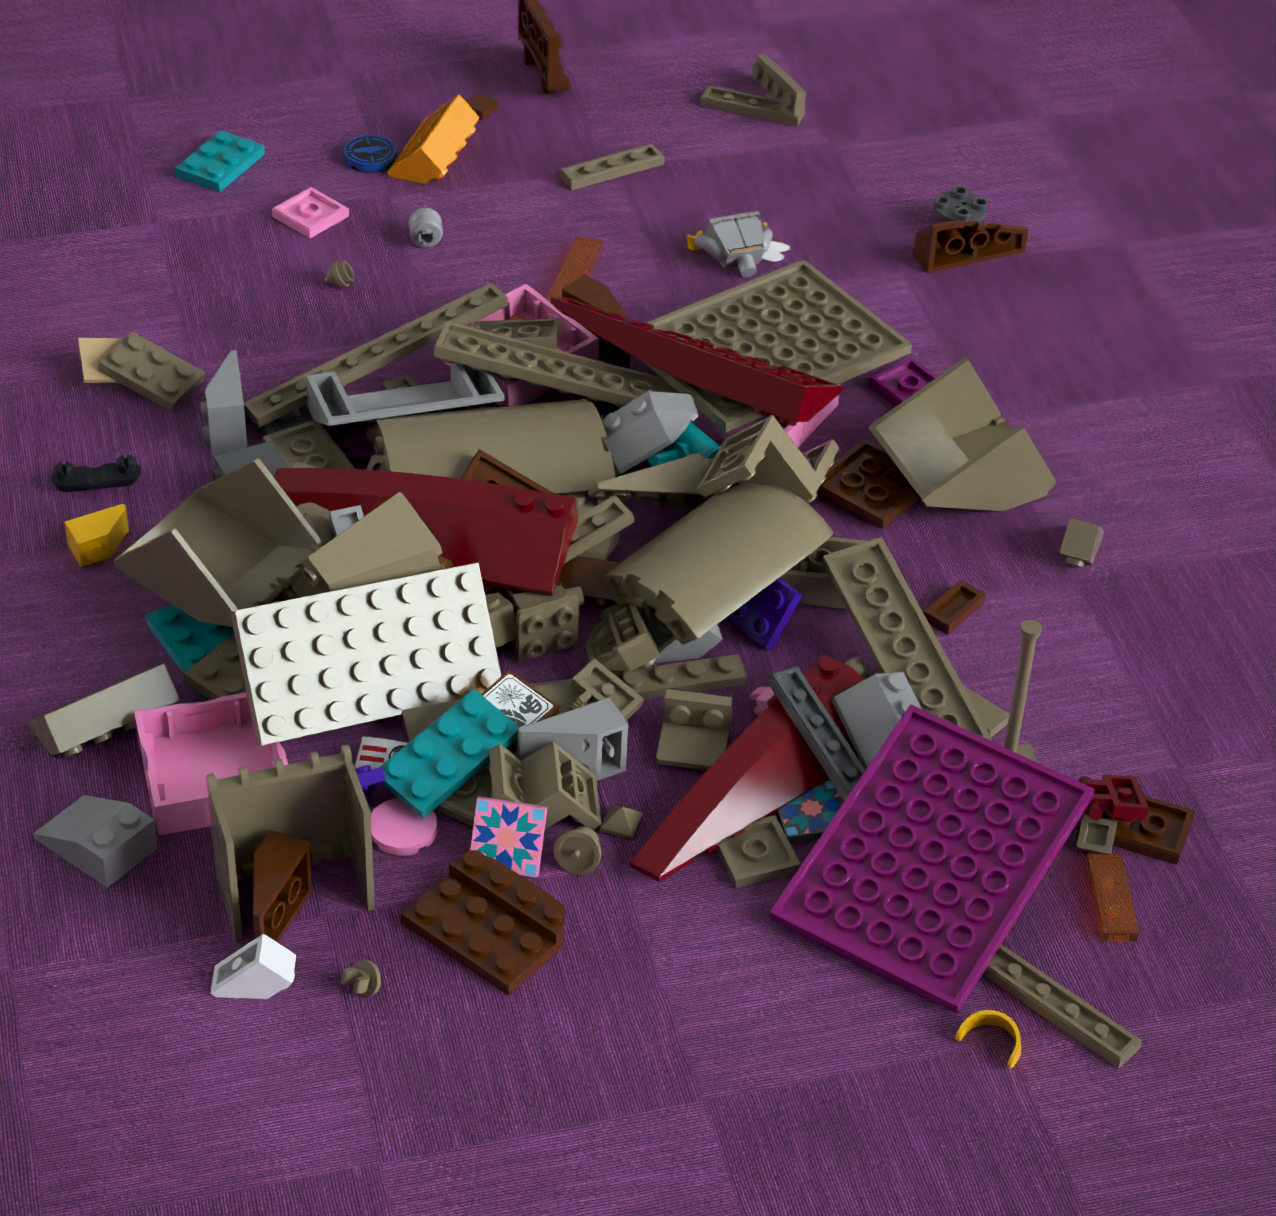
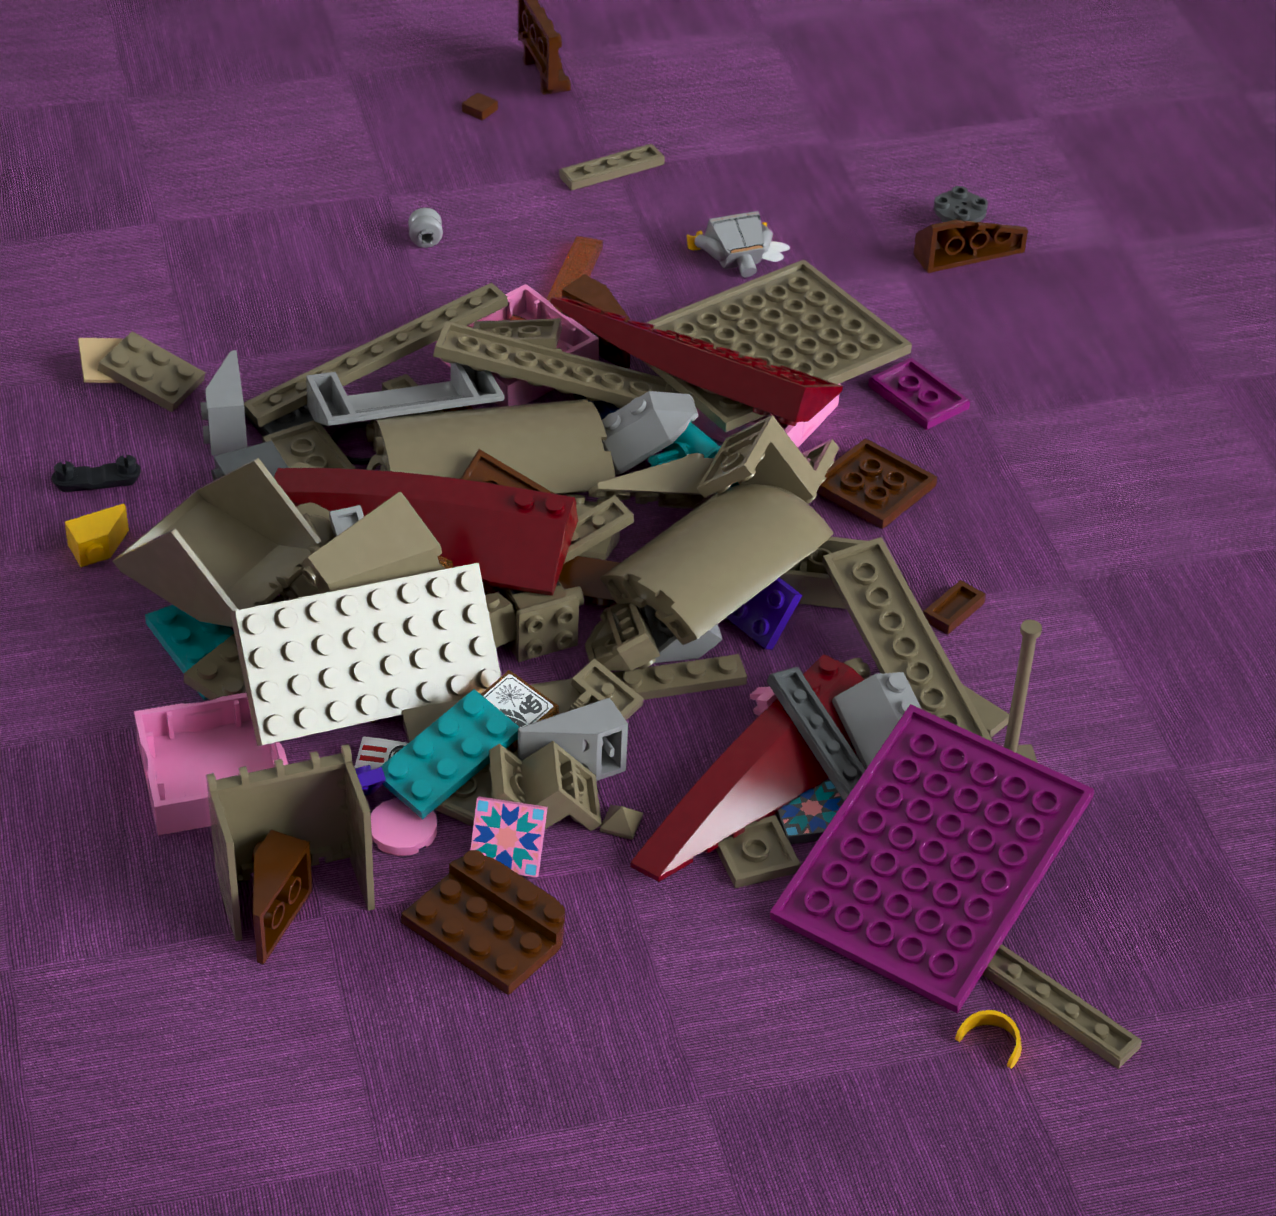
(100, 837): light grey slope -> none
(103, 711): slope -> none
(219, 161): teal plate -> none
(254, 971): white slope -> none
(310, 212): bright pink tile -> none
(339, 274): dark tan plate -> none
(364, 978): dark tan plate -> none
(370, 153): tile -> none
(435, 143): light orange slope -> none
(578, 851): dark tan piece -> none
(693, 729): dark tan bracket -> none
(748, 105): dark tan tile -> none
(779, 85): dark tan plate -> none
(960, 449): dark tan windscreen -> none
(1081, 542): dark tan slope -> none
(1096, 835): dark tan tile -> none
(1112, 897): clear orange tile -> none
(1119, 796): dark red plate -> none
(1159, 836): reddish brown tile -> none

